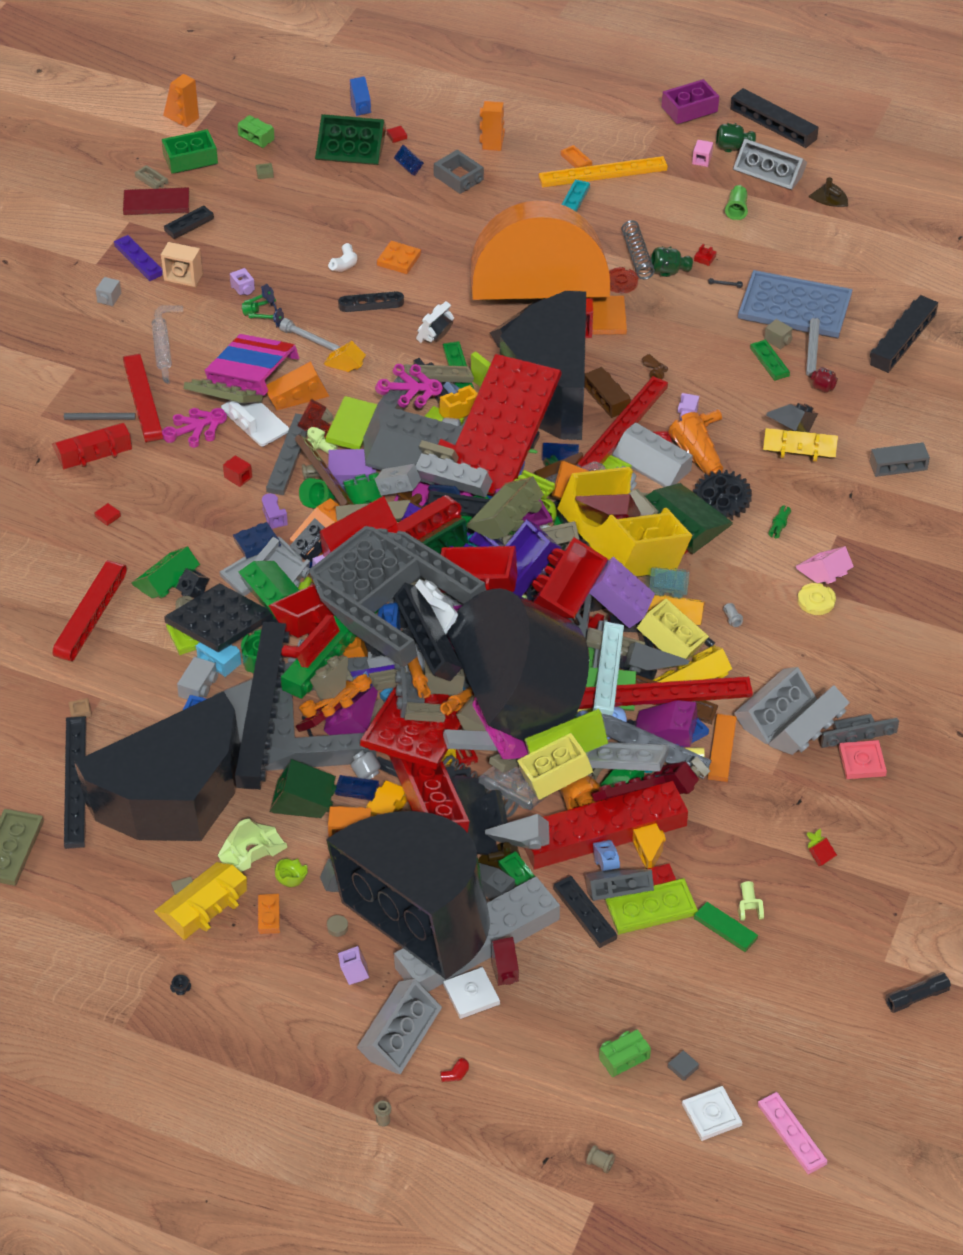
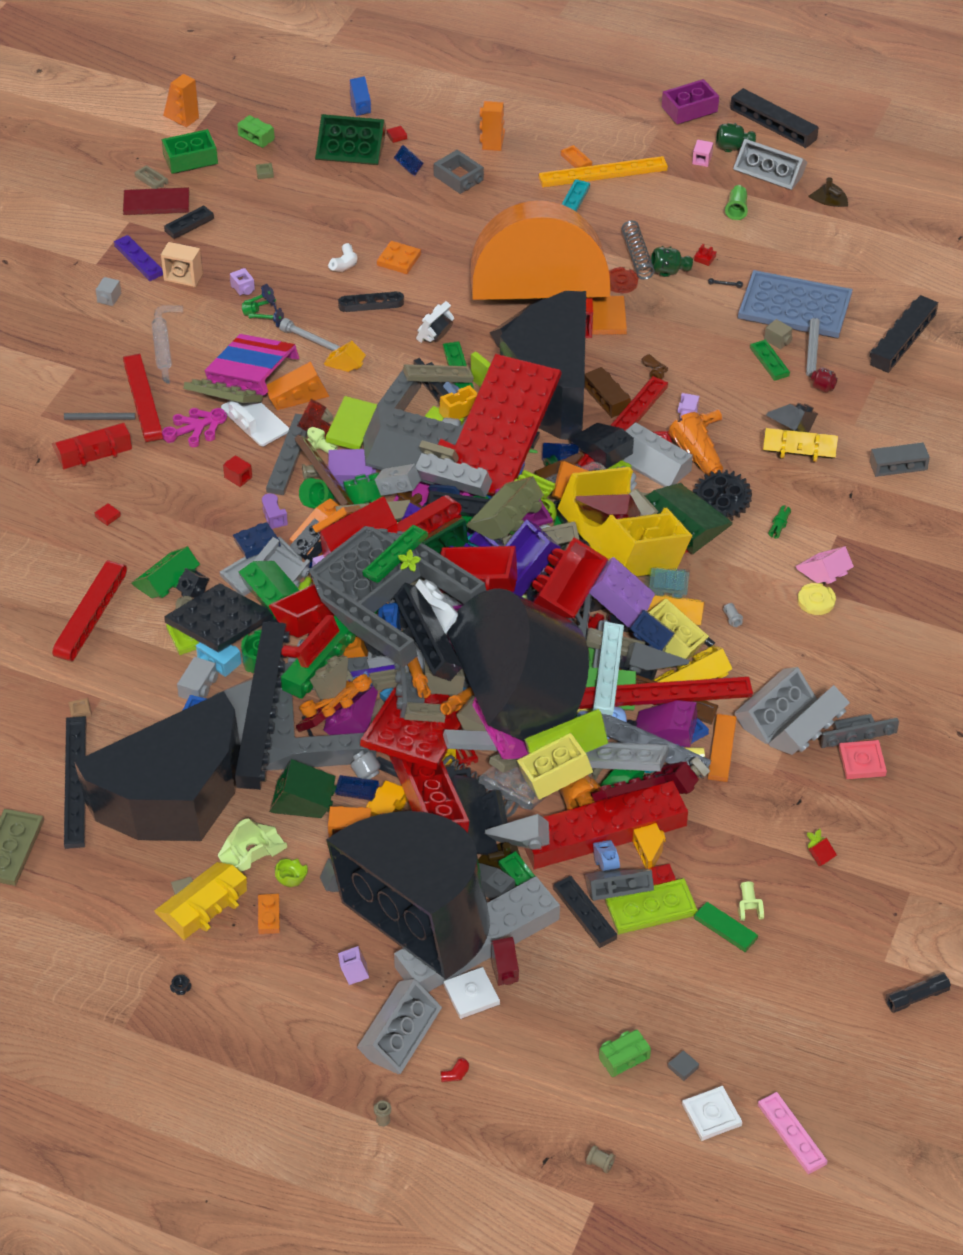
(337, 925): dark tan tile -> none
(341, 513): none -> orange tile
(389, 558): none -> green tile
(409, 561): none -> lime plant
(410, 385): dark pink plant -> none
(605, 443): none -> black slope
(652, 631): none -> dark blue bracket

